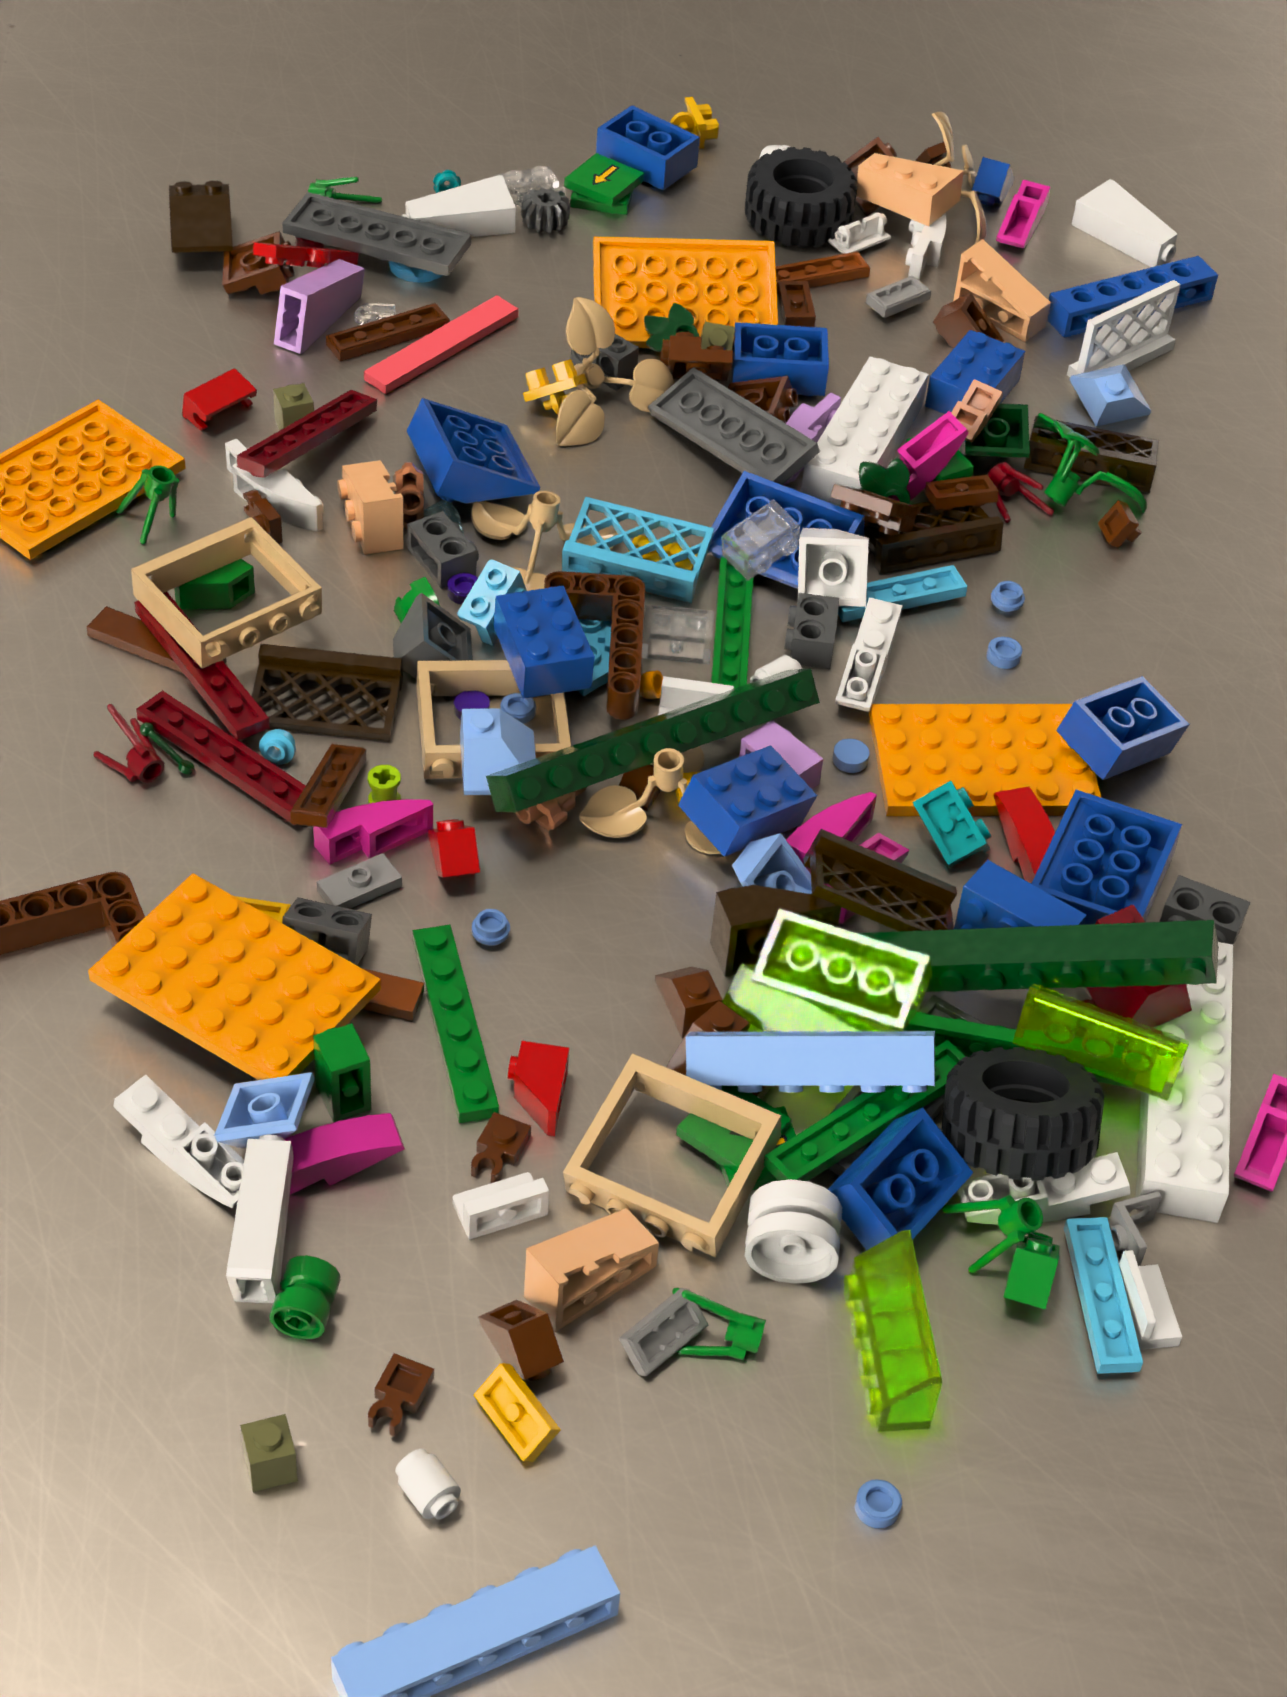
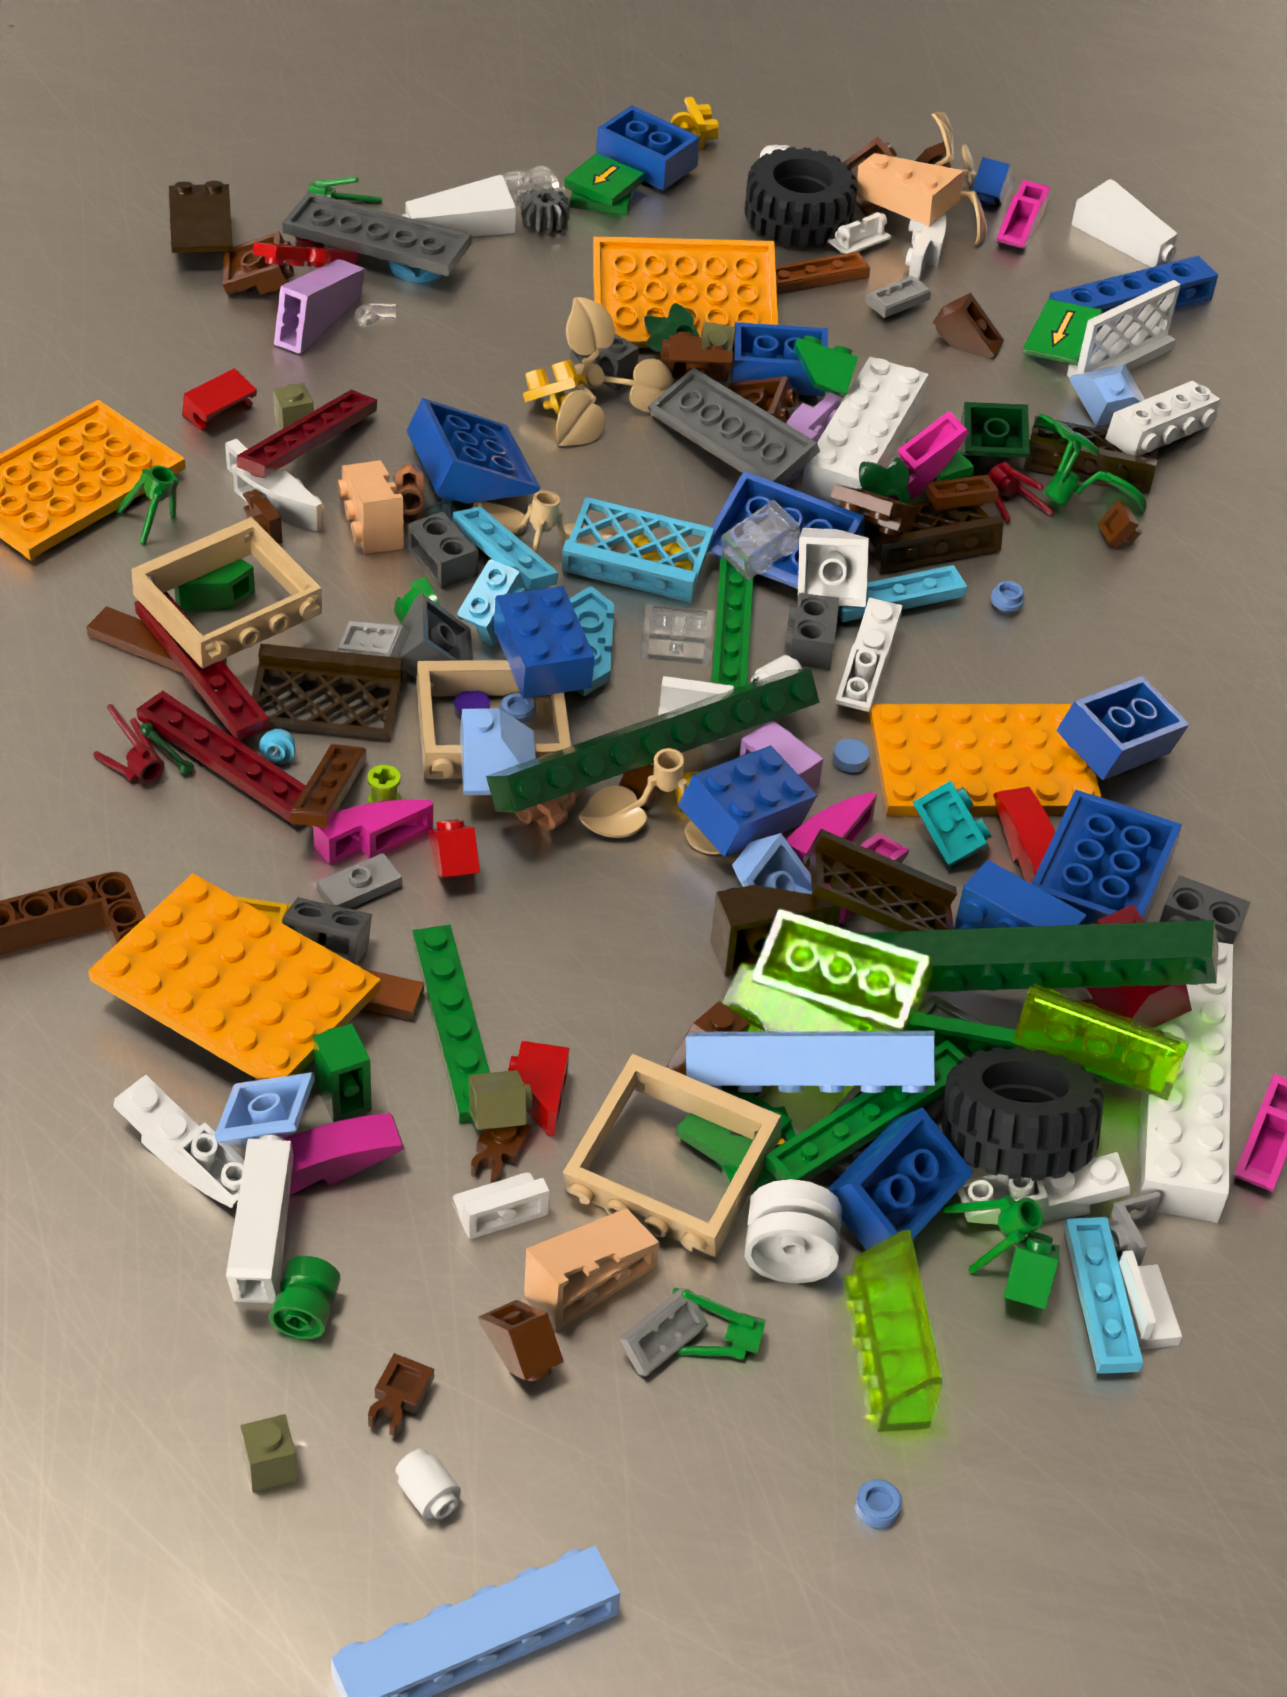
(373, 639): none -> light grey plate
(386, 332): reddish brown tile -> none
(440, 344): coral tile -> none
(446, 175): teal plate -> none
(460, 586): dark purple tile -> none
(490, 927): medium blue plate -> none
(498, 1099): none -> olive brick
(505, 547): none -> medium azure plate
(517, 1412): yellow plate -> none
(621, 602): reddish brown beam -> none
(651, 684): light orange hinge -> none
(687, 995): reddish brown slope -> none
(796, 303): reddish brown plate -> none
(826, 367): none -> green slope
(974, 358): blue brick -> none
(977, 408): nougat slope -> none
(1001, 292): light nougat wedge -> none
(1004, 652): medium blue tile -> none
(1059, 332): none -> green tile
(1163, 418): none -> white brick

